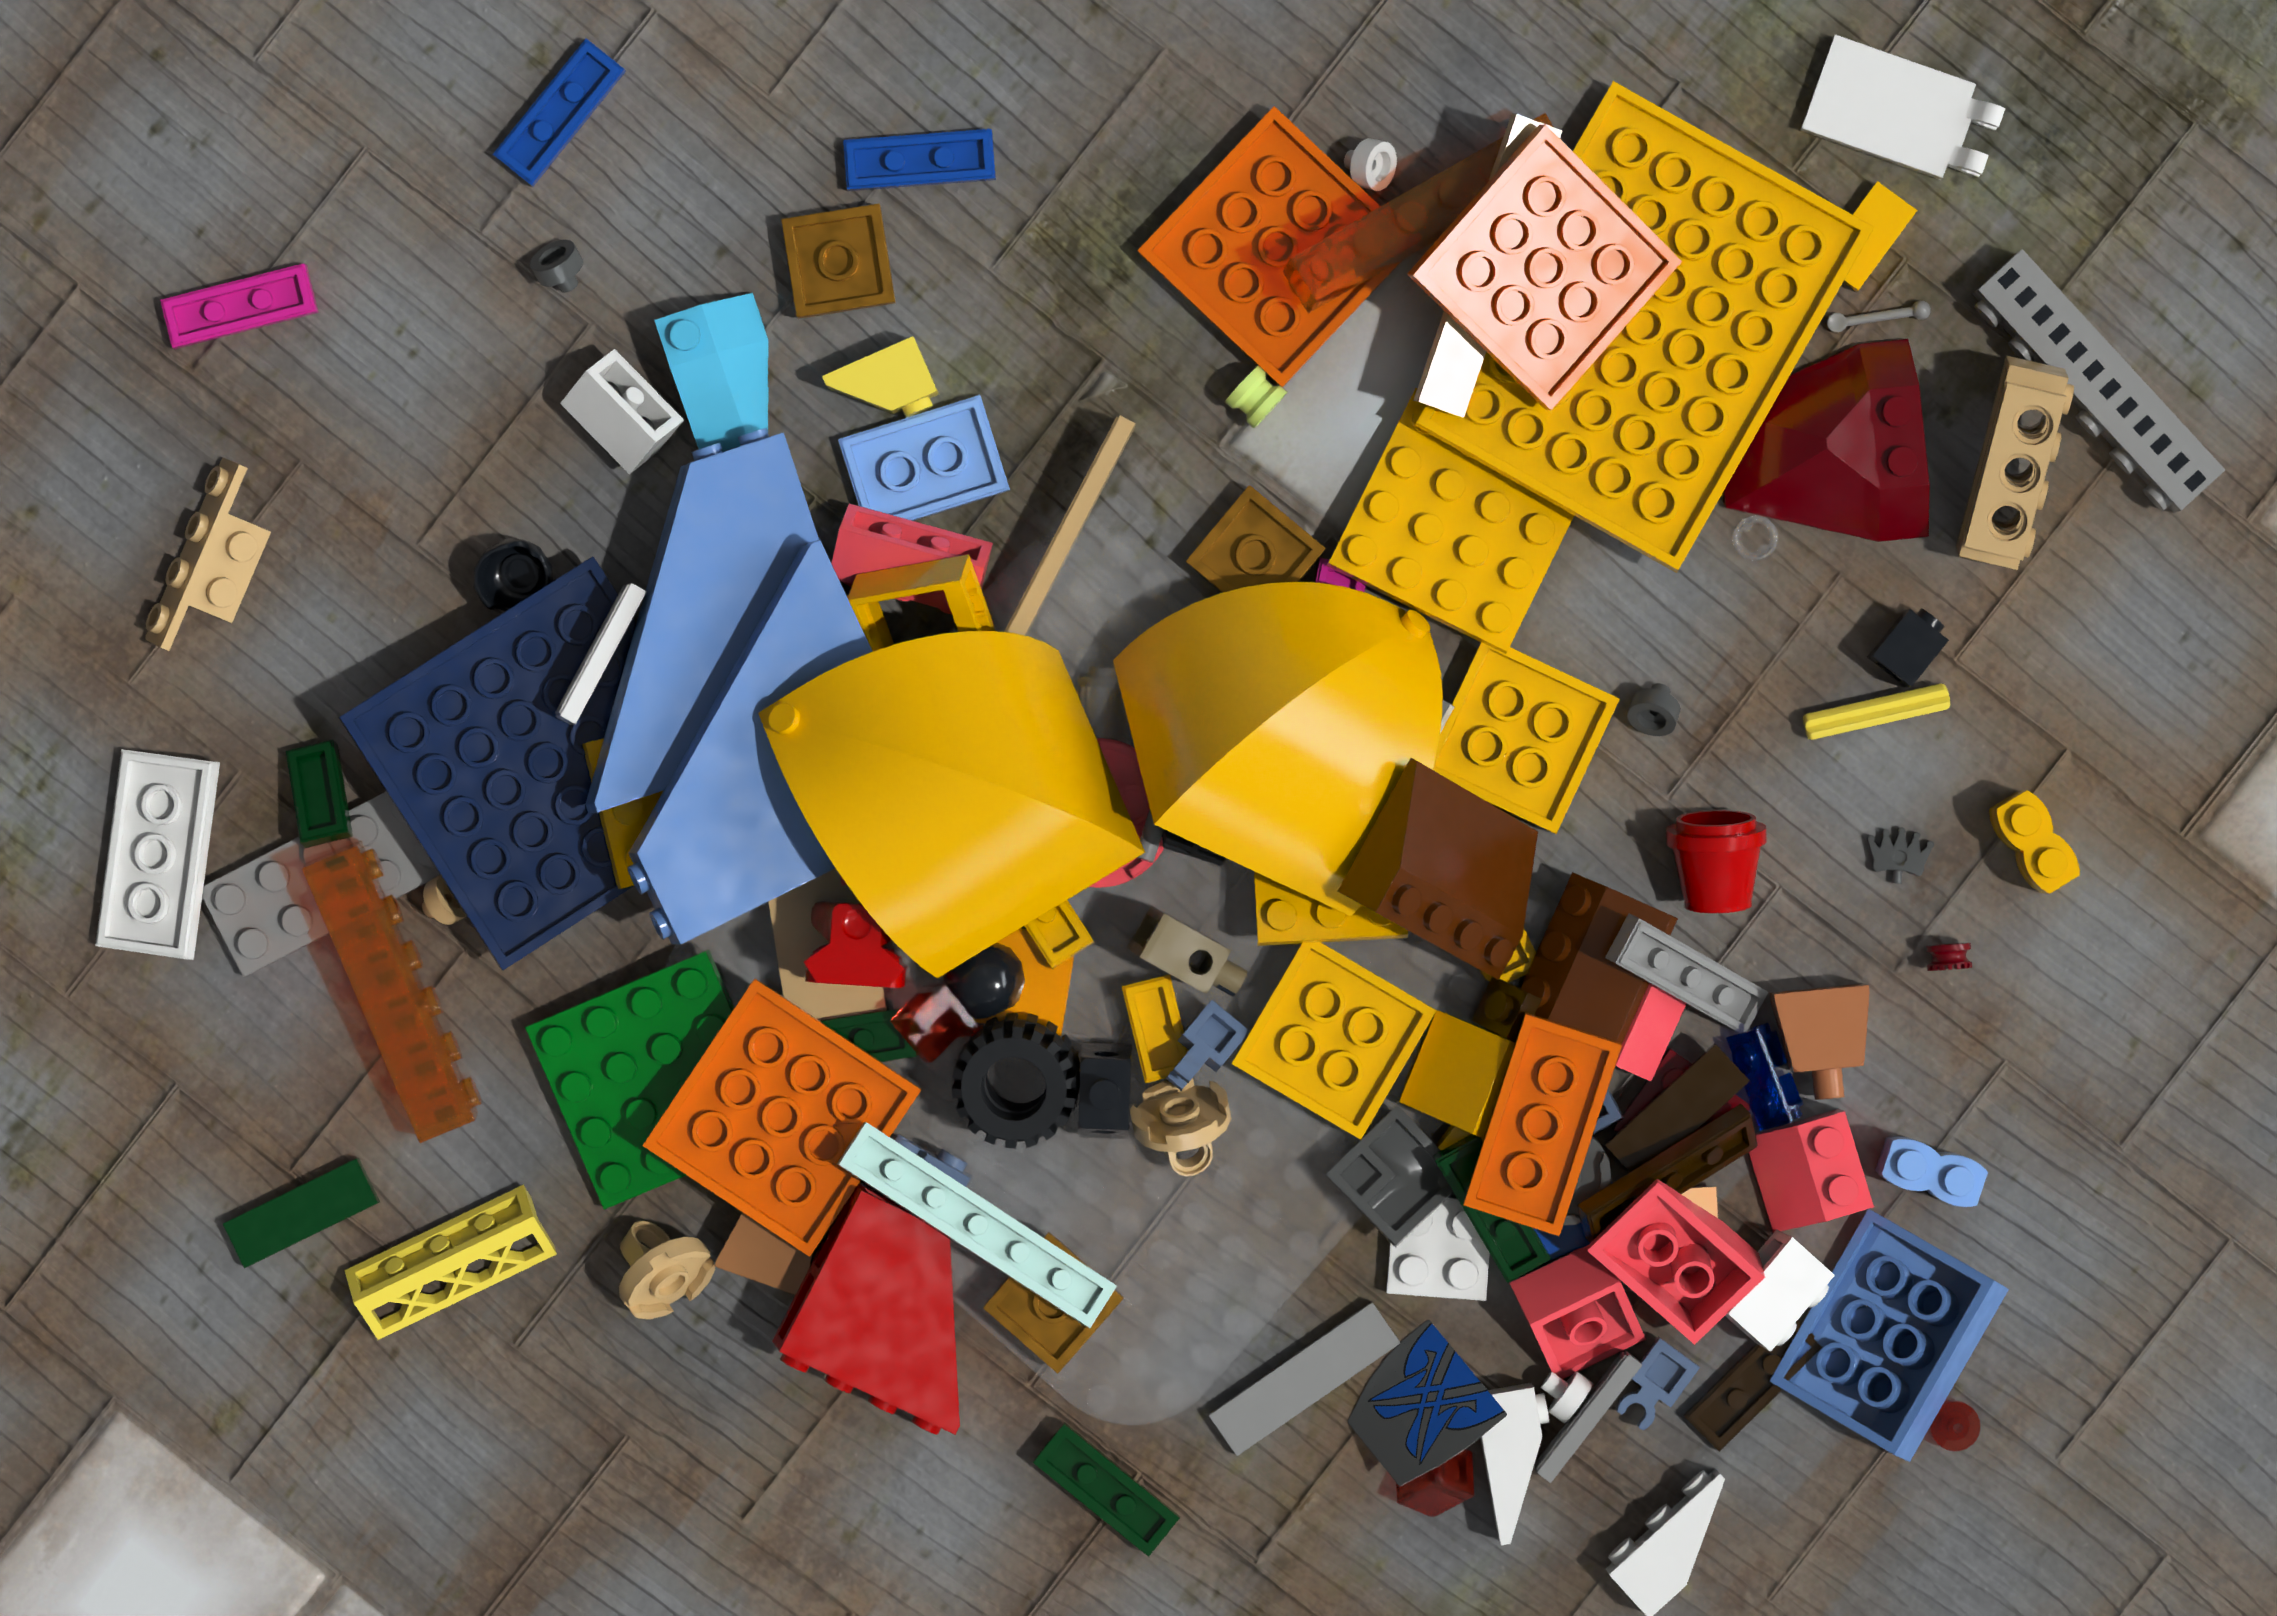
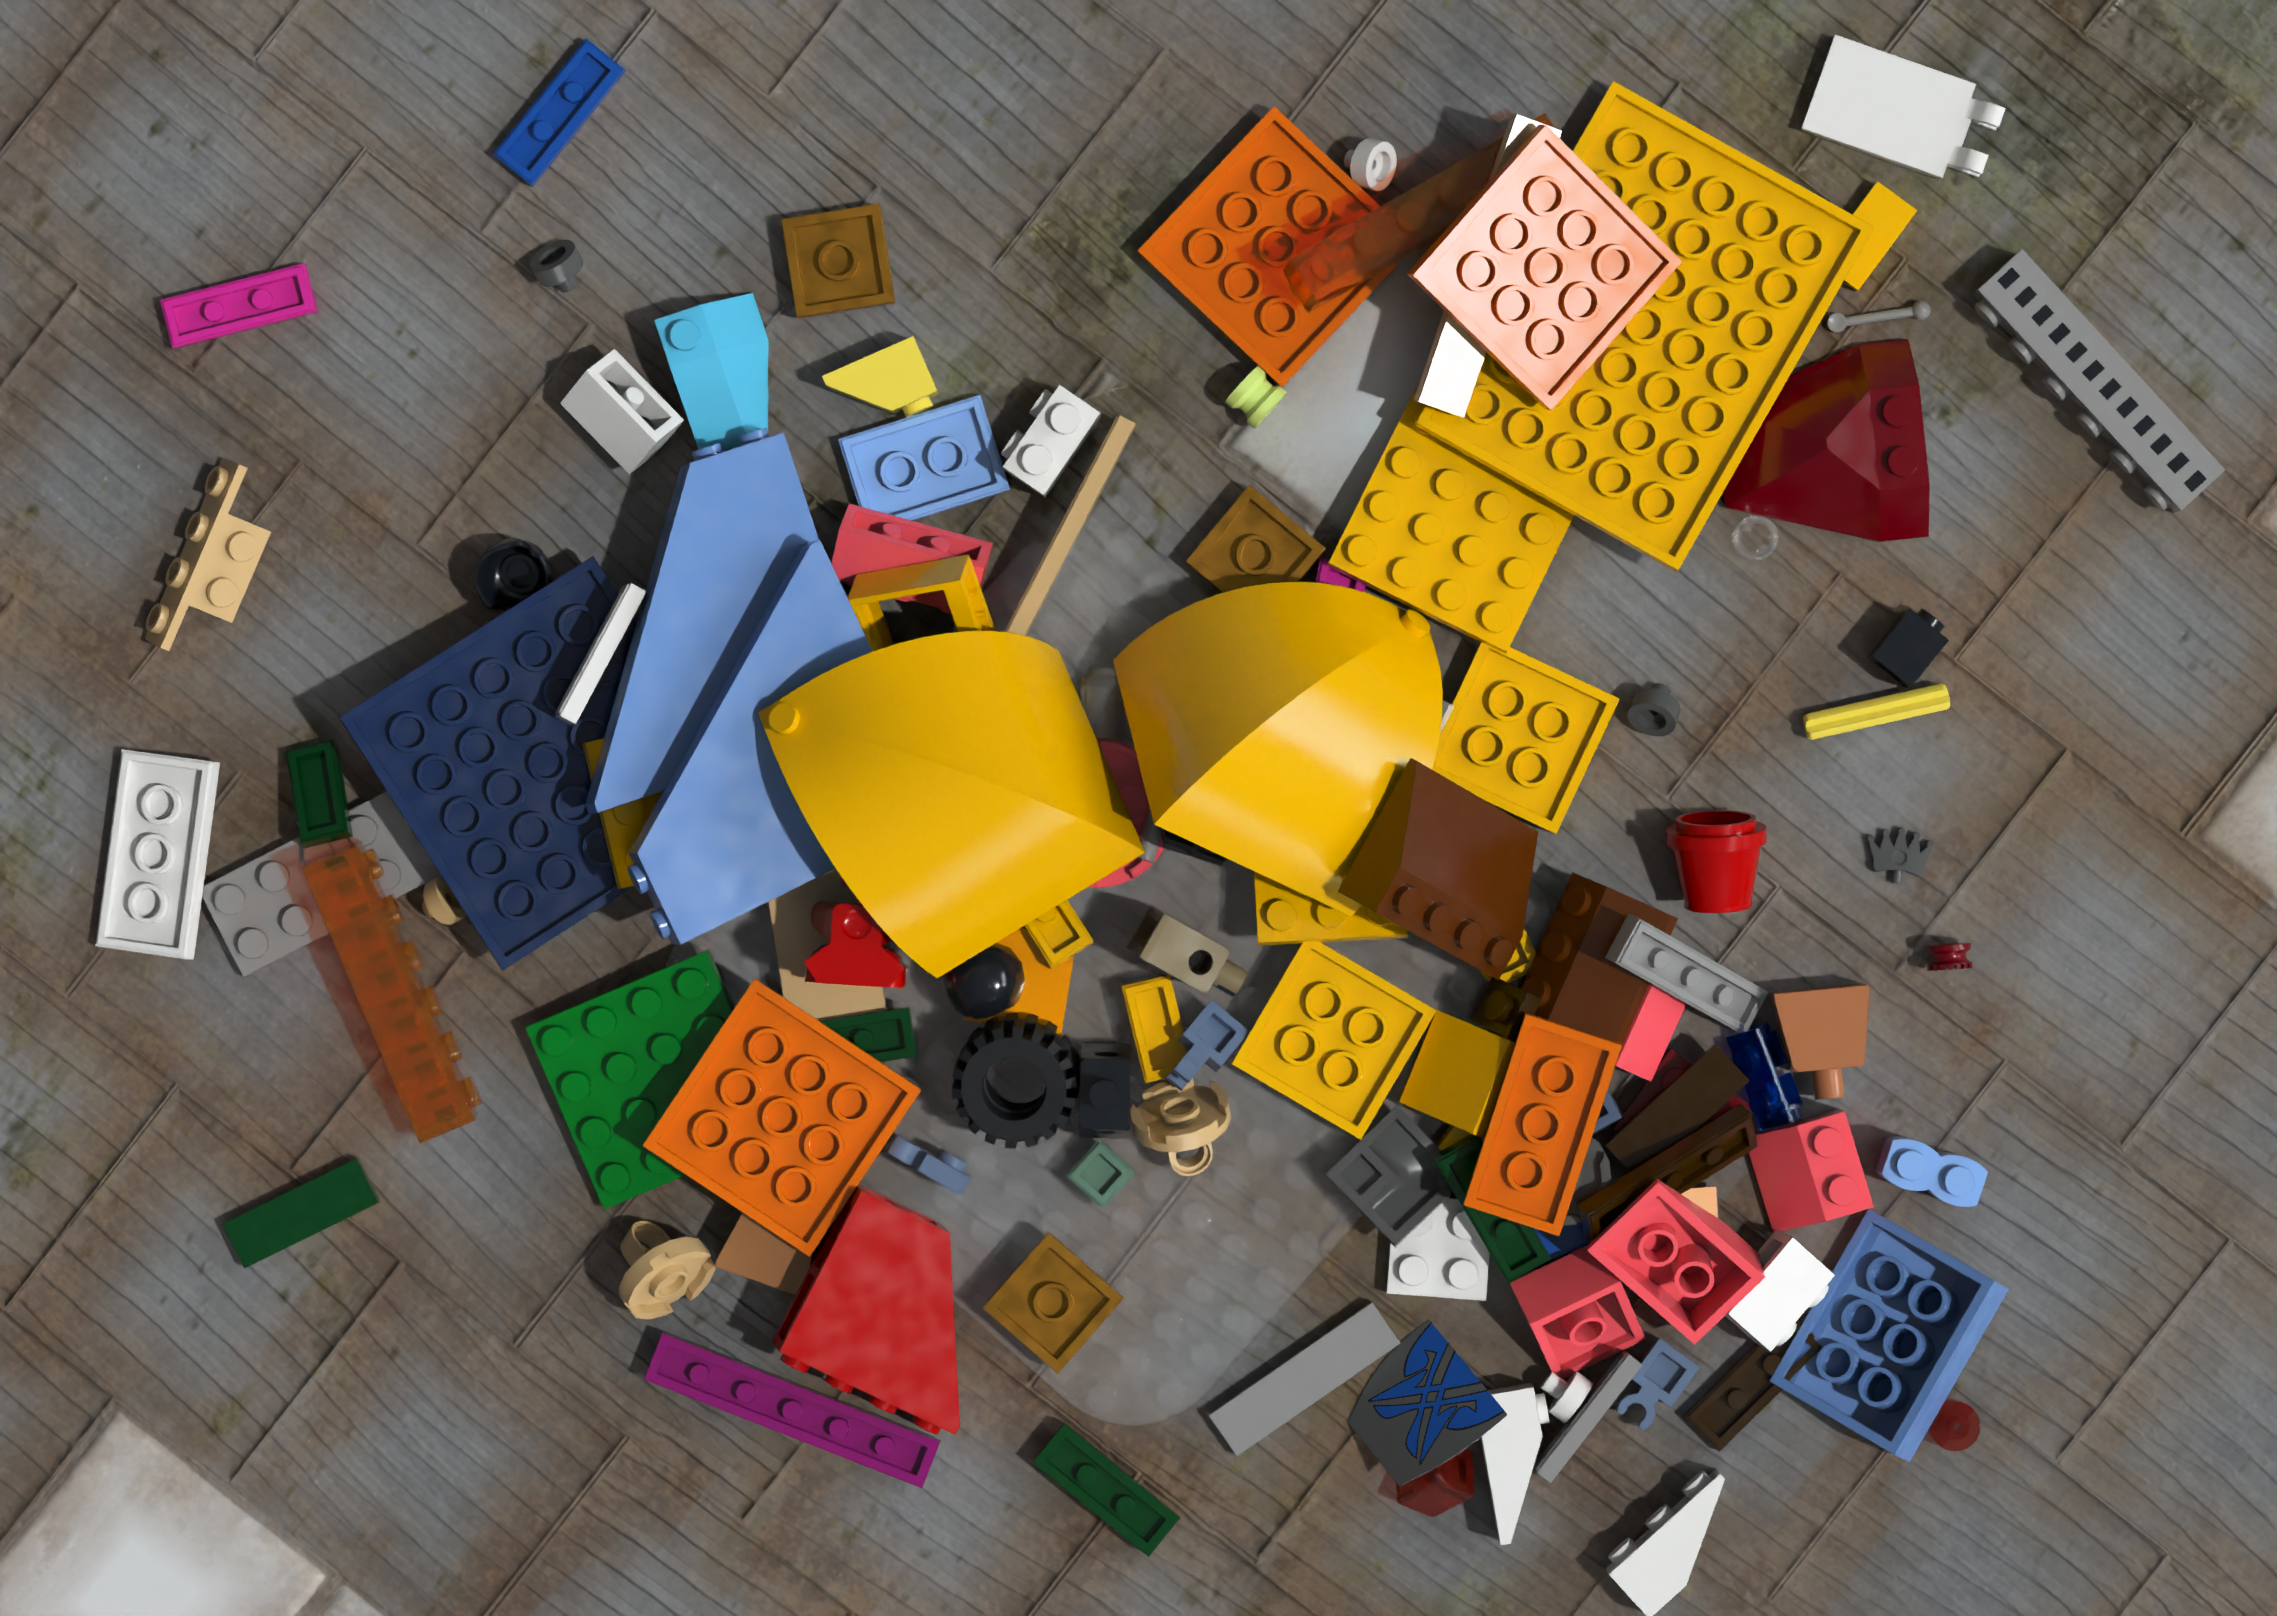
(444, 1256): light yellow fence -> none
(792, 1409): none -> magenta plate
(919, 160): blue tile -> none
(933, 1021): clear red panel -> none
(976, 1224): light aqua plate -> none
(1051, 440): none -> white brick
(1101, 1173): none -> sand green tile
(2021, 388): tan brick -> none
(2028, 829): yellow brick -> none

